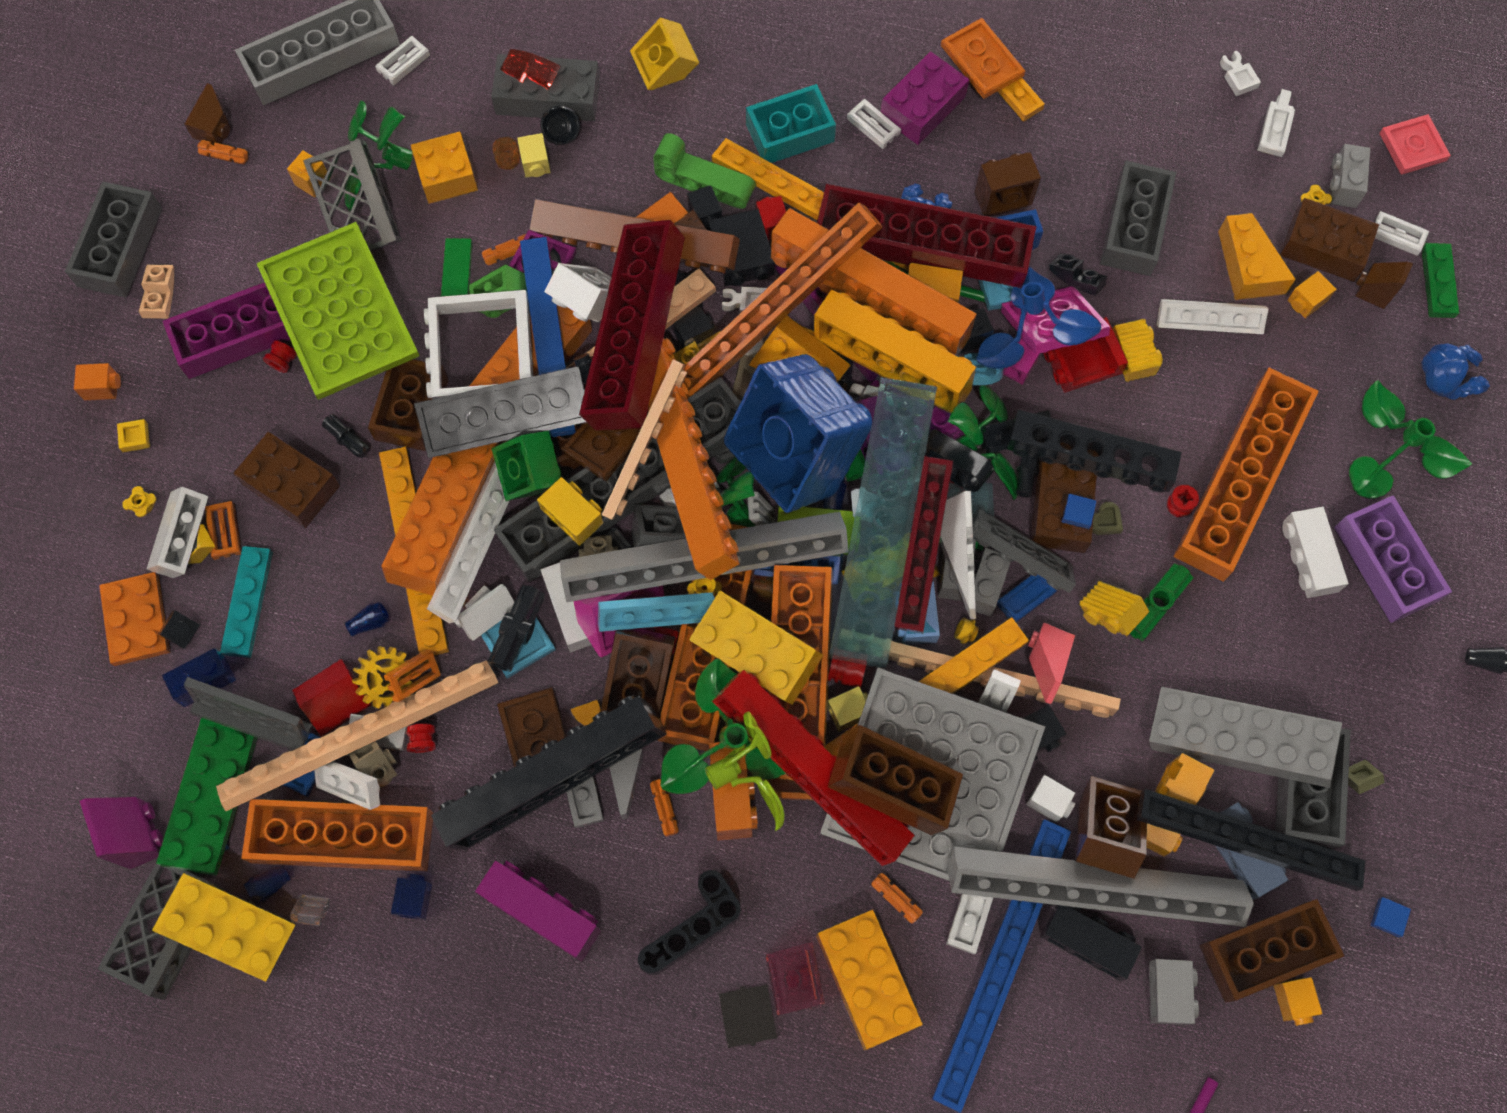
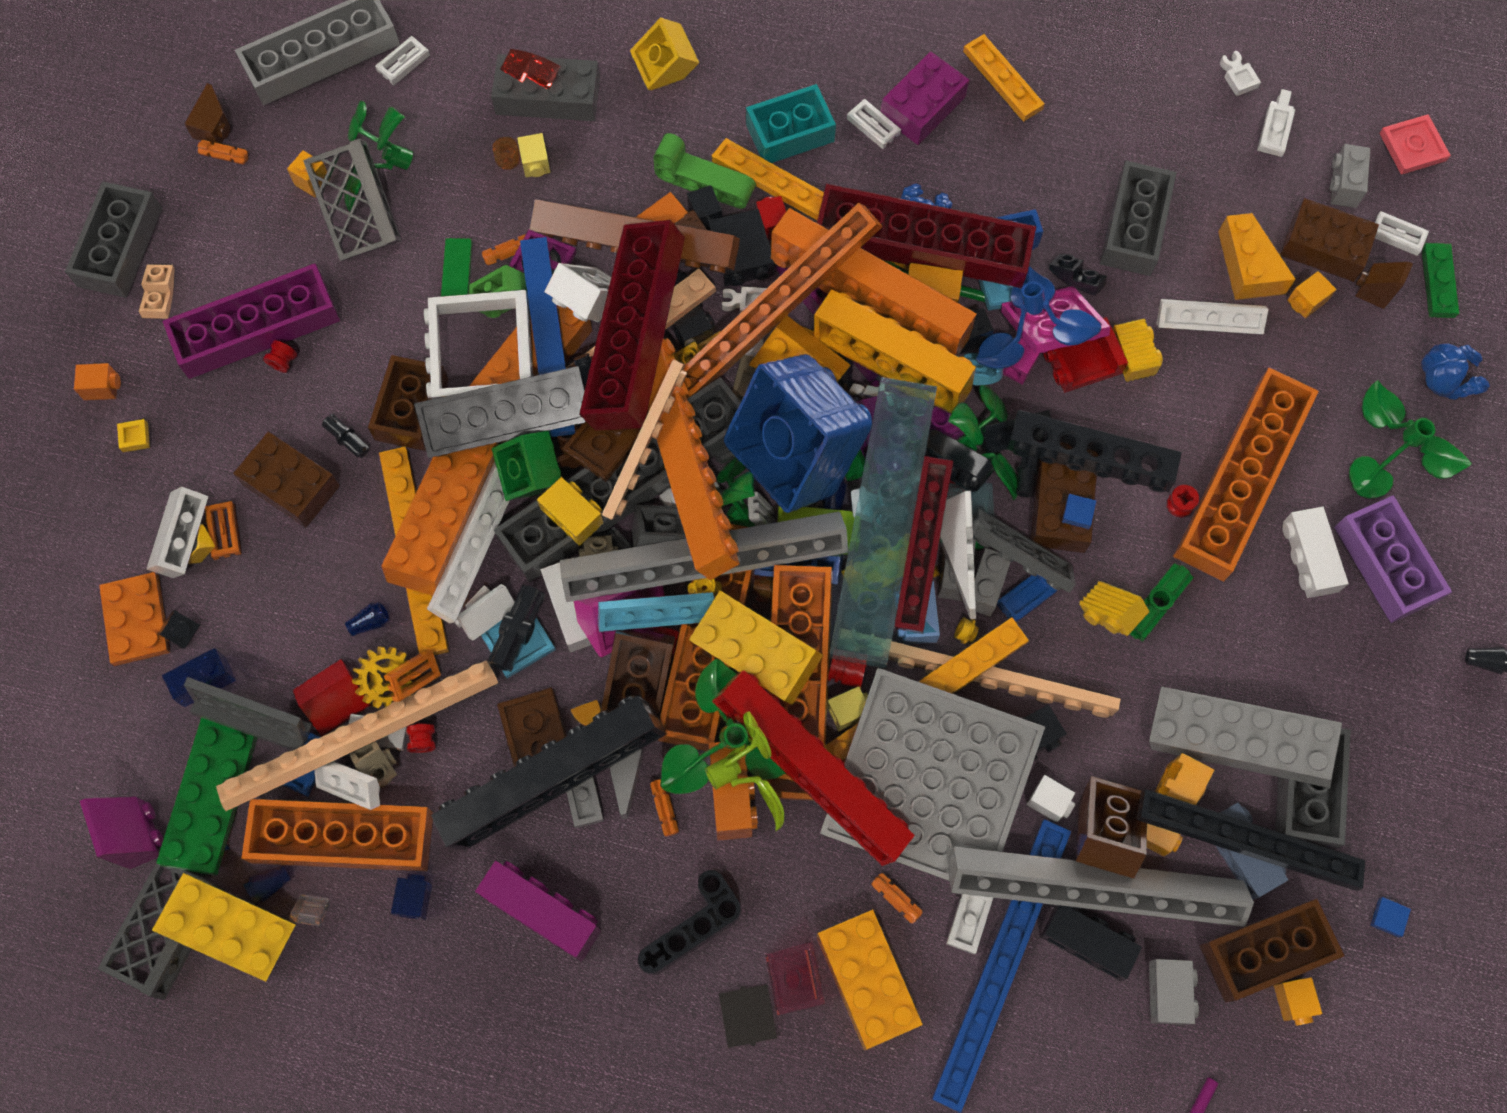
(144, 507): yellow plate -> none
(246, 602): teal plate -> none
(337, 310): lime plate -> none
(444, 167): light orange brick -> none
(560, 125): black hair -> none
(895, 780): reddish brown brick -> none
(982, 58): orange tile -> none
(999, 691): white plate -> none
(1007, 184): reddish brown brick -> none
(1049, 658): coral slope -> none
(1107, 520): olive tile -> none
(1315, 191): yellow plate -> none
(1364, 777): olive plate -> none

